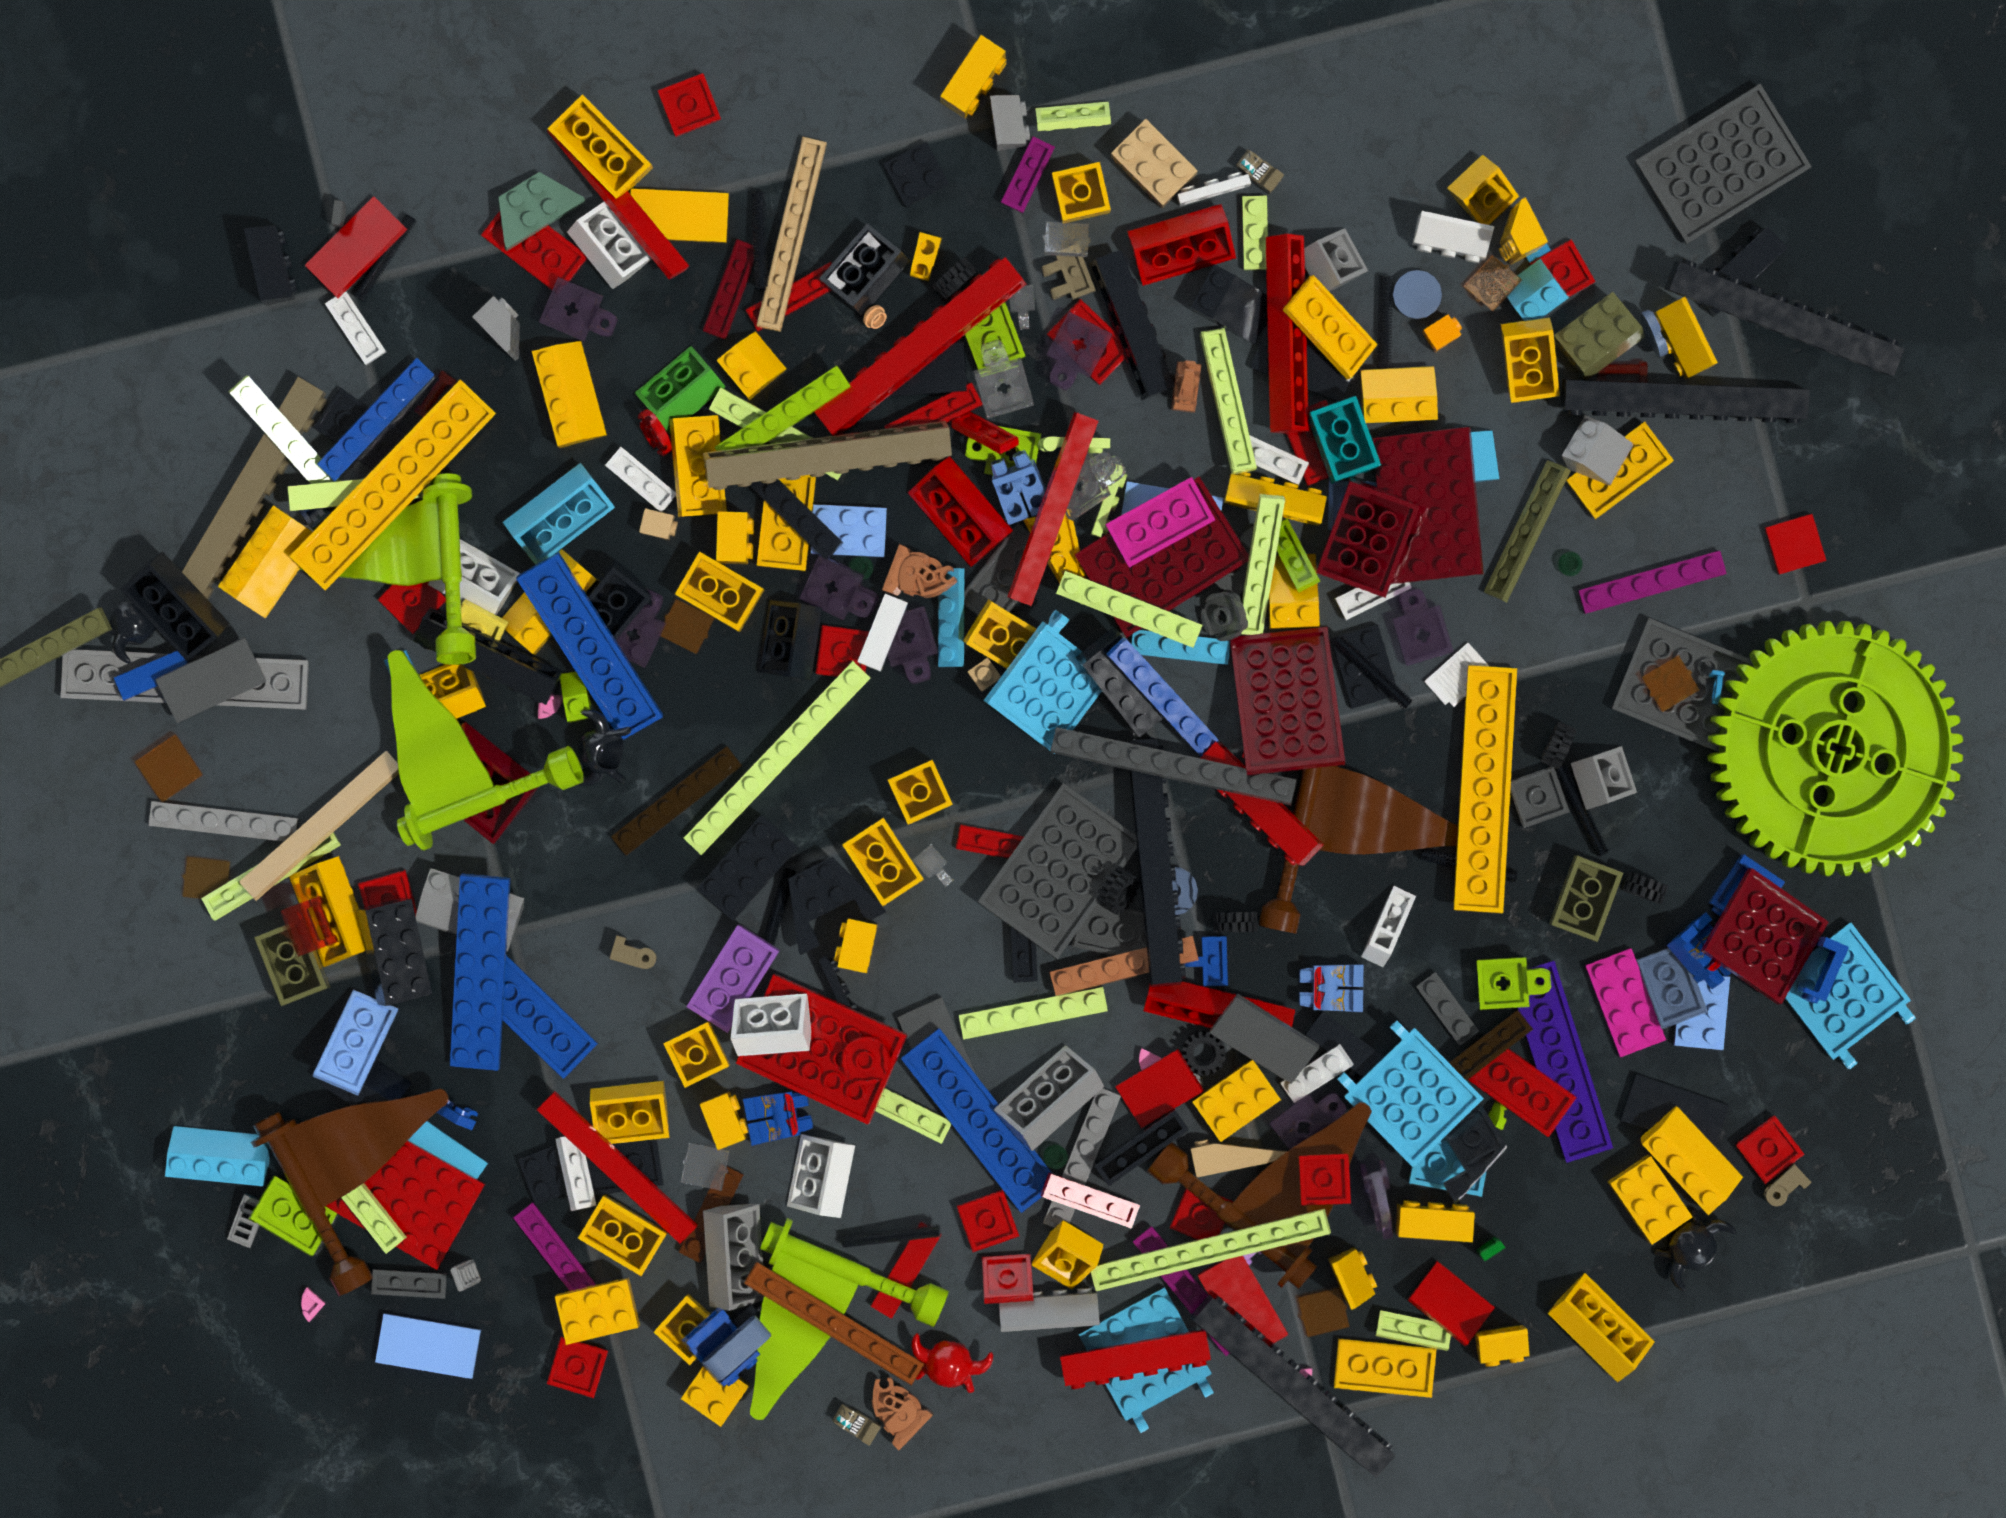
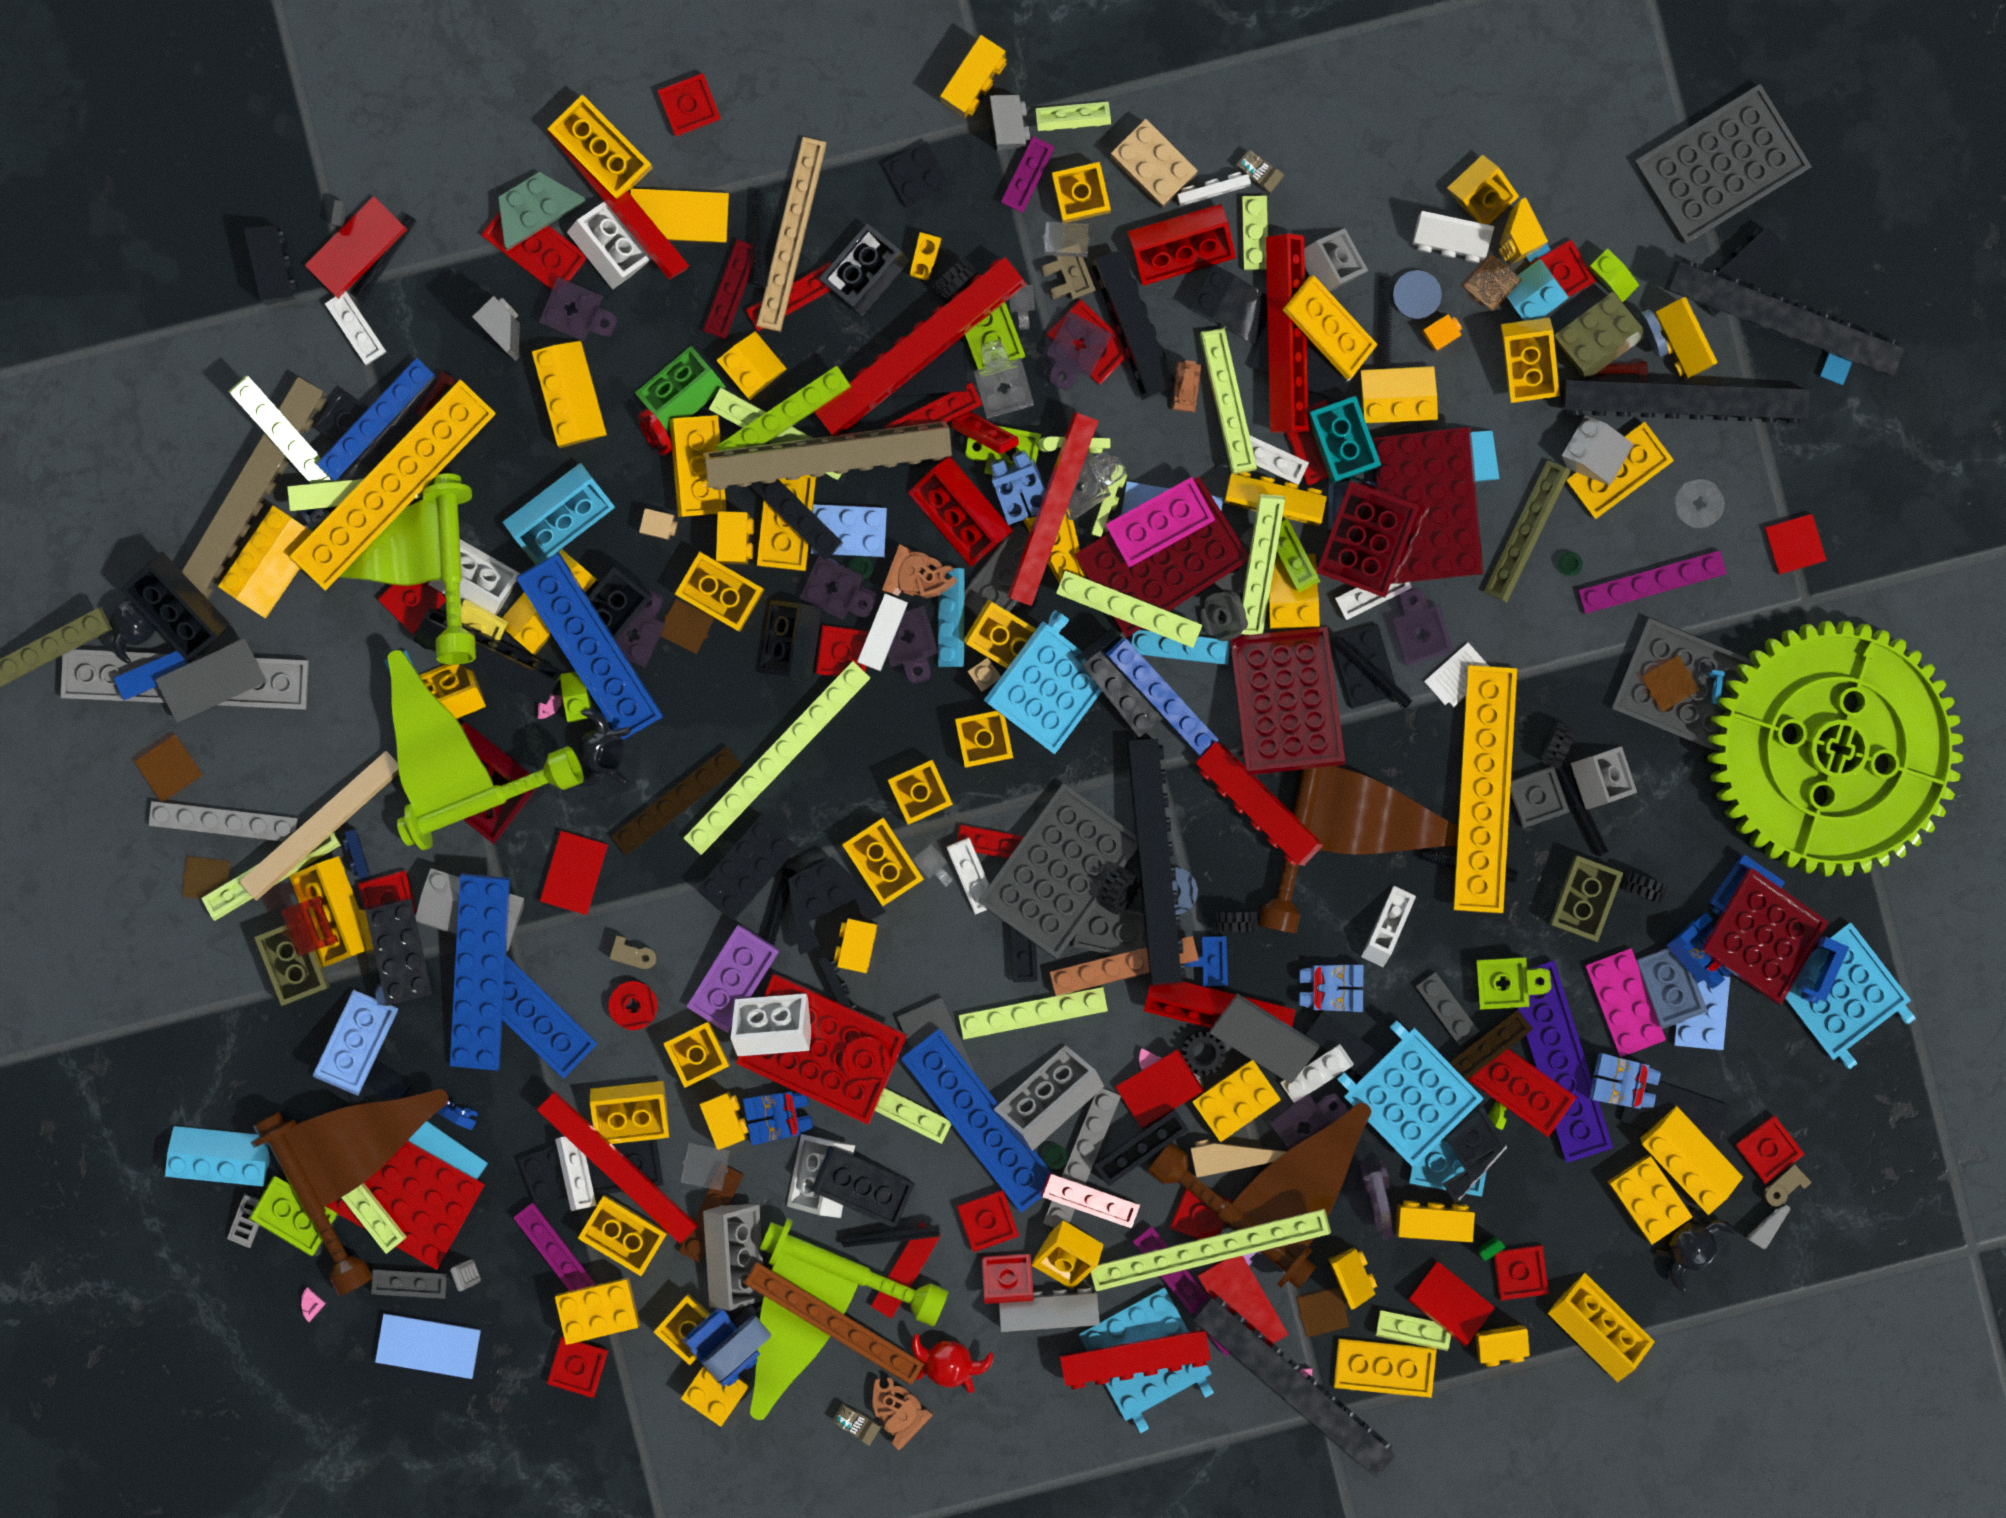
(359, 864): none -> dark blue plate
(574, 873): none -> red tile
(641, 479): white plate -> none
(645, 1013): none -> red plate
(862, 1187): none -> black tile
(874, 317): light nougat plate -> none
(969, 871): none -> white tile
(984, 739): none -> yellow brick
(1172, 766): dark grey plate -> none
(1324, 1179): red plate -> none
(1521, 1272): none -> red tile
(1613, 275): none -> lime slope
(1630, 1086): none -> medium blue hips
(1710, 495): none -> clear plate
(1767, 1229): none -> light grey slope
(1835, 369): none -> dark azure tile

